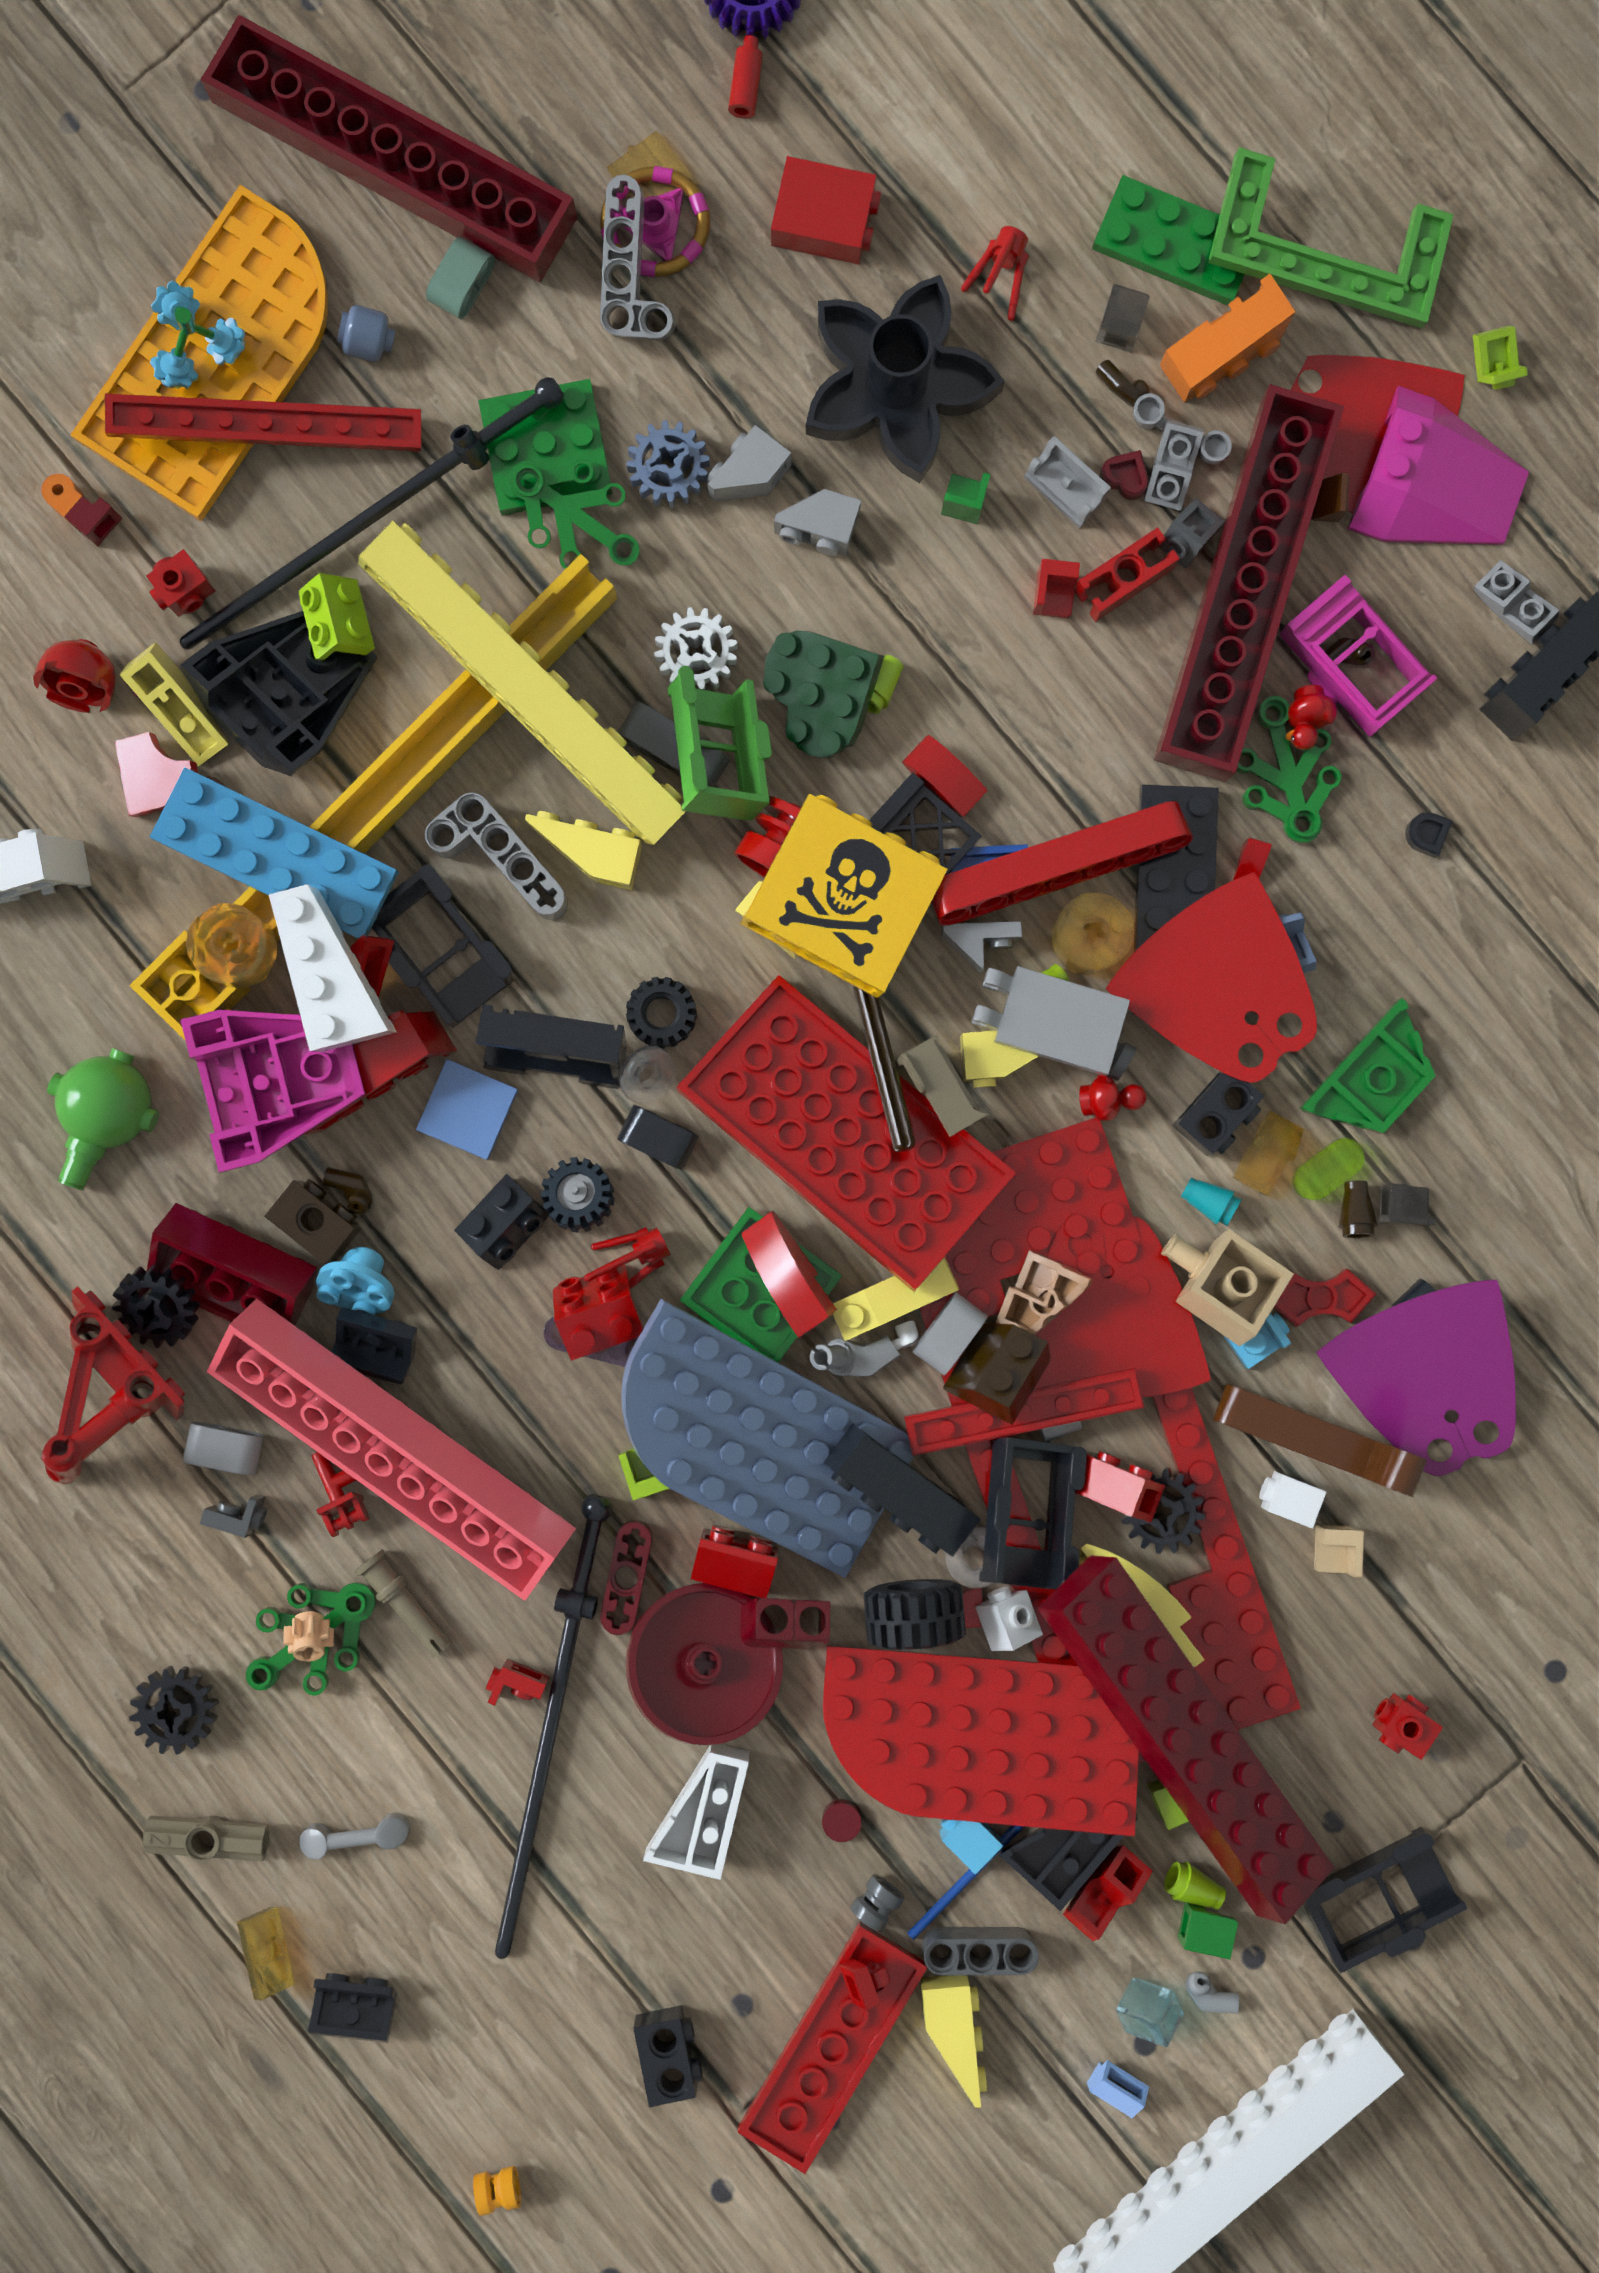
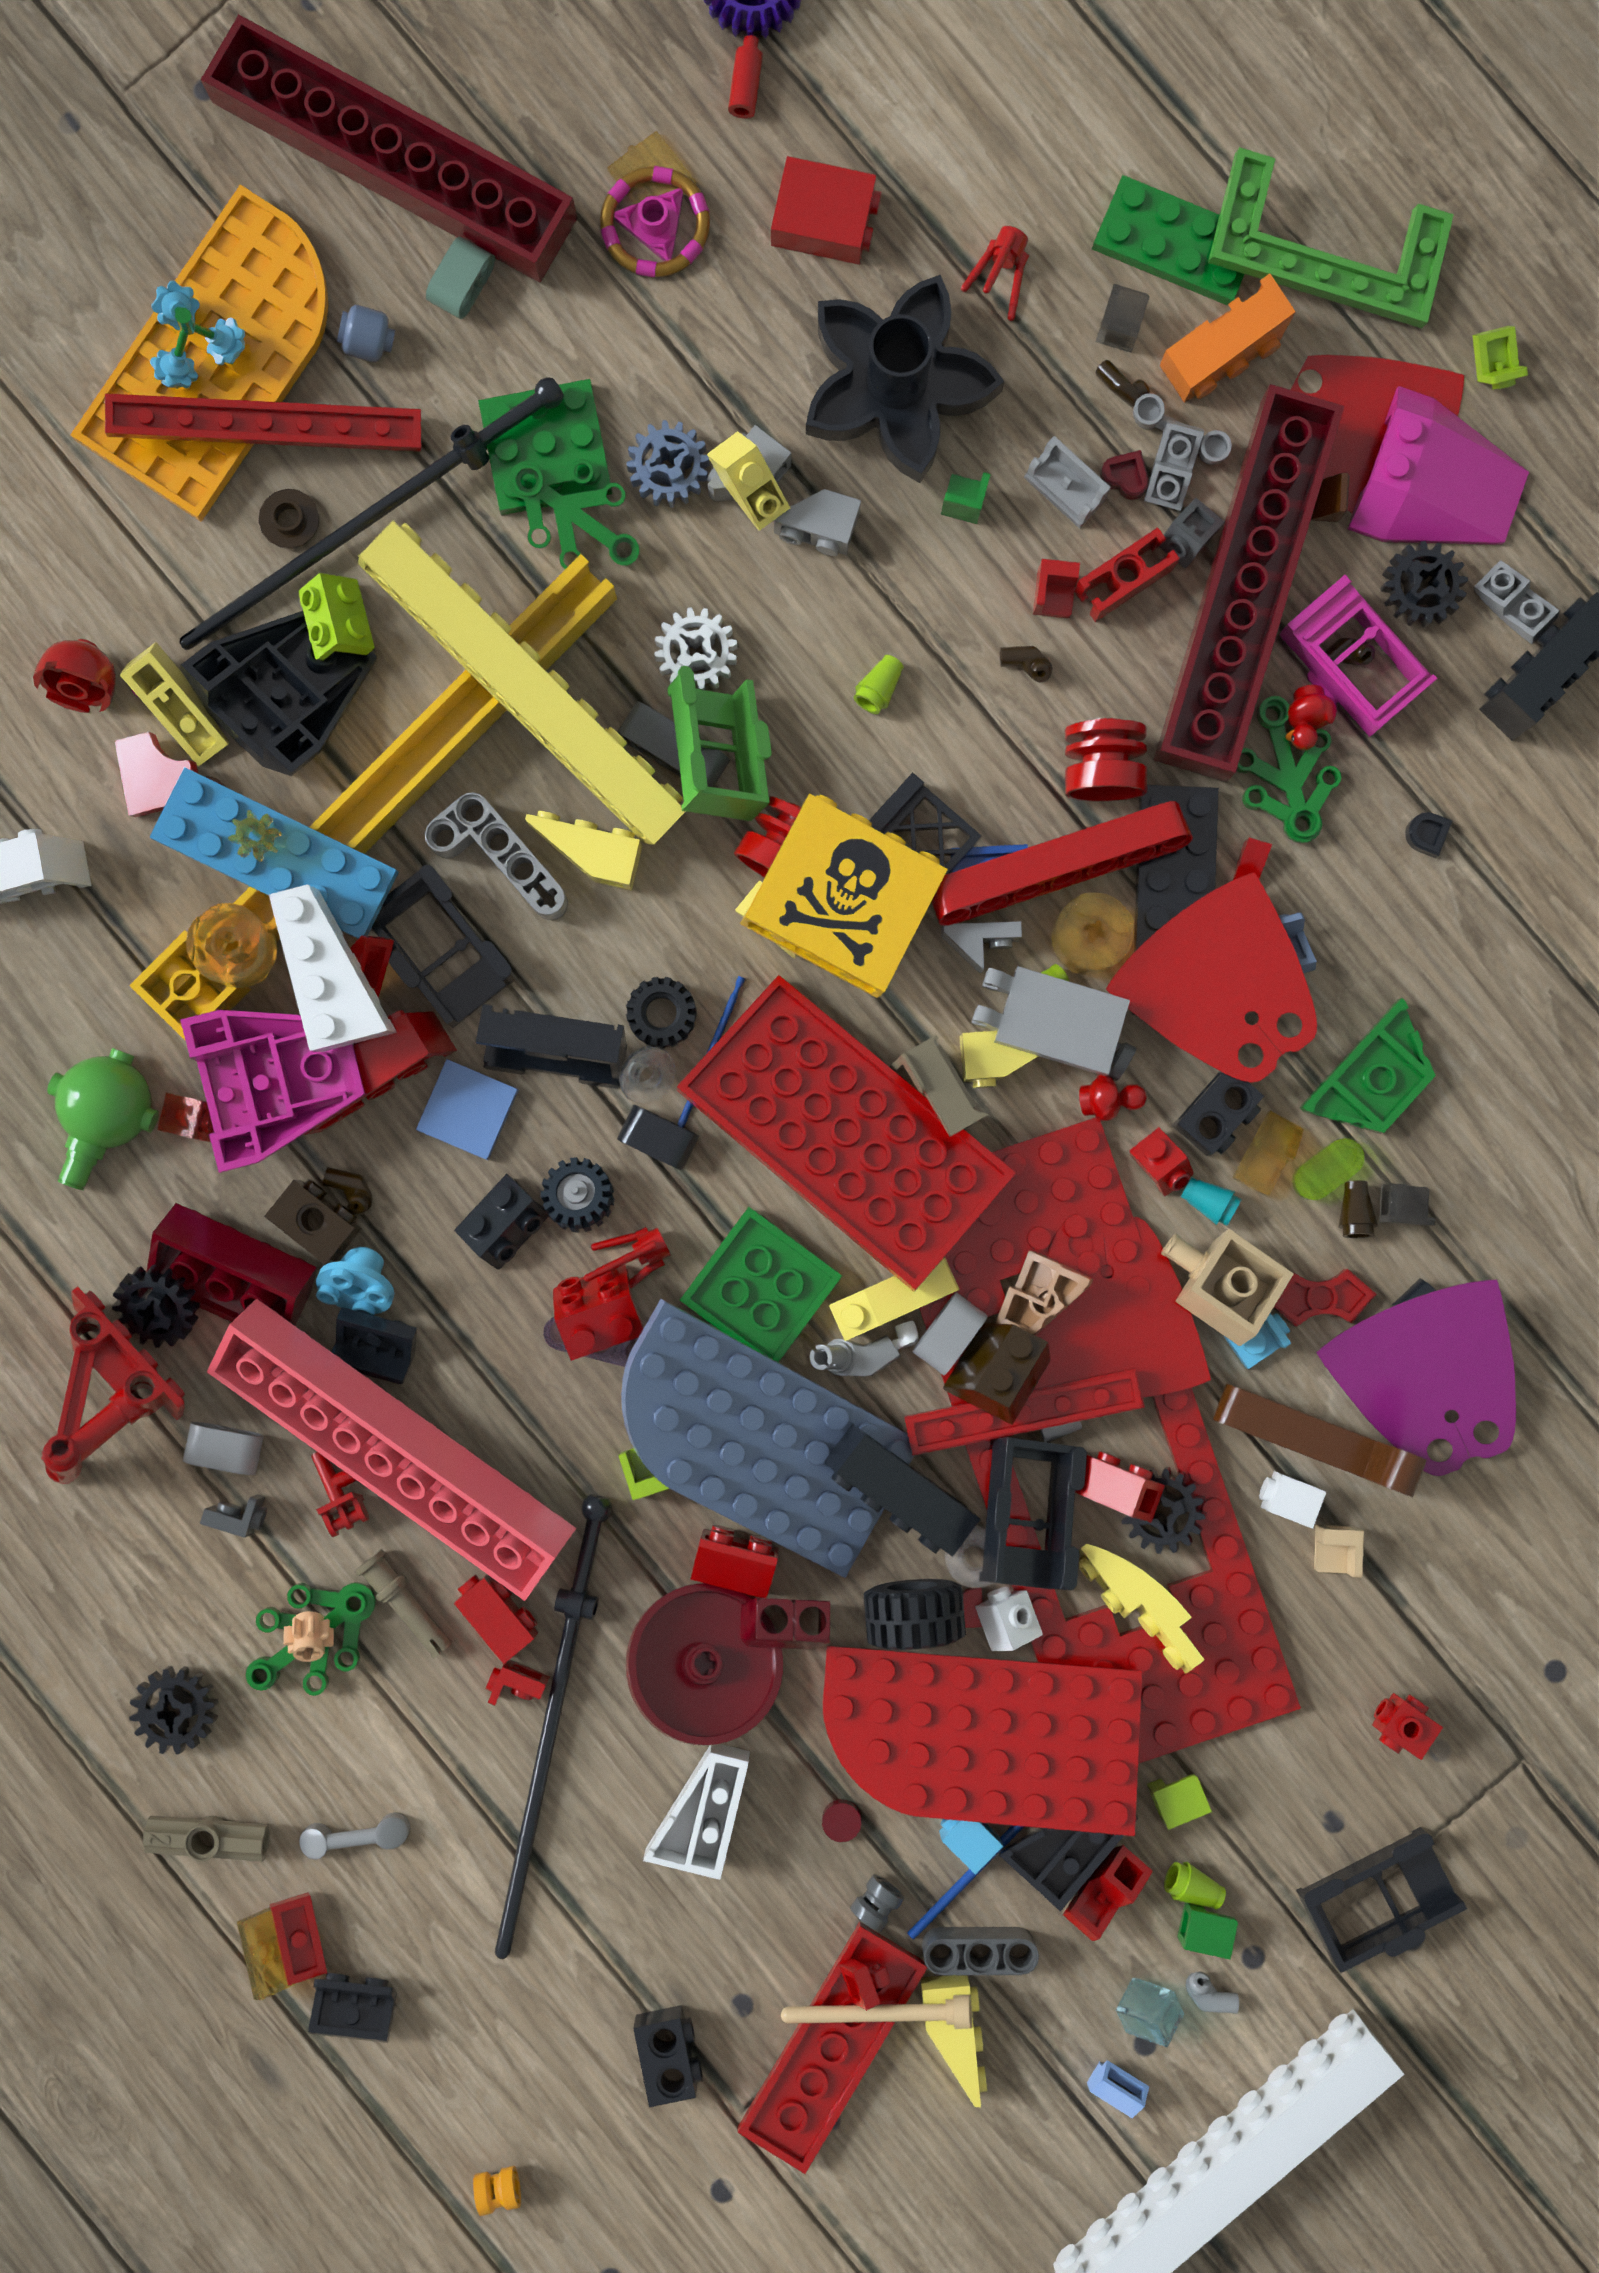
(67, 499): leg -> none
(179, 584): red brick -> none
(186, 1117): none -> clear red bracket
(261, 826): none -> clear yellow gear
(298, 533): none -> dark brown piece
(298, 1938): none -> red plate
(496, 1616): none -> red brick
(630, 258): light grey beam -> none
(630, 1607): dark red beam -> none
(718, 1034): none -> blue piece
(749, 479): none -> light yellow slope
(787, 1274): red slope -> none
(824, 687): dark green plate -> none
(885, 1071): dark brown axle -> none
(945, 775): red slope -> none
(954, 2011): none -> tan piece
(1029, 659): none -> dark brown arm
(1105, 754): none -> red wheel
(1163, 1162): none -> red bracket
(1186, 1737): dark red brick -> none
(1410, 572): none -> black gear

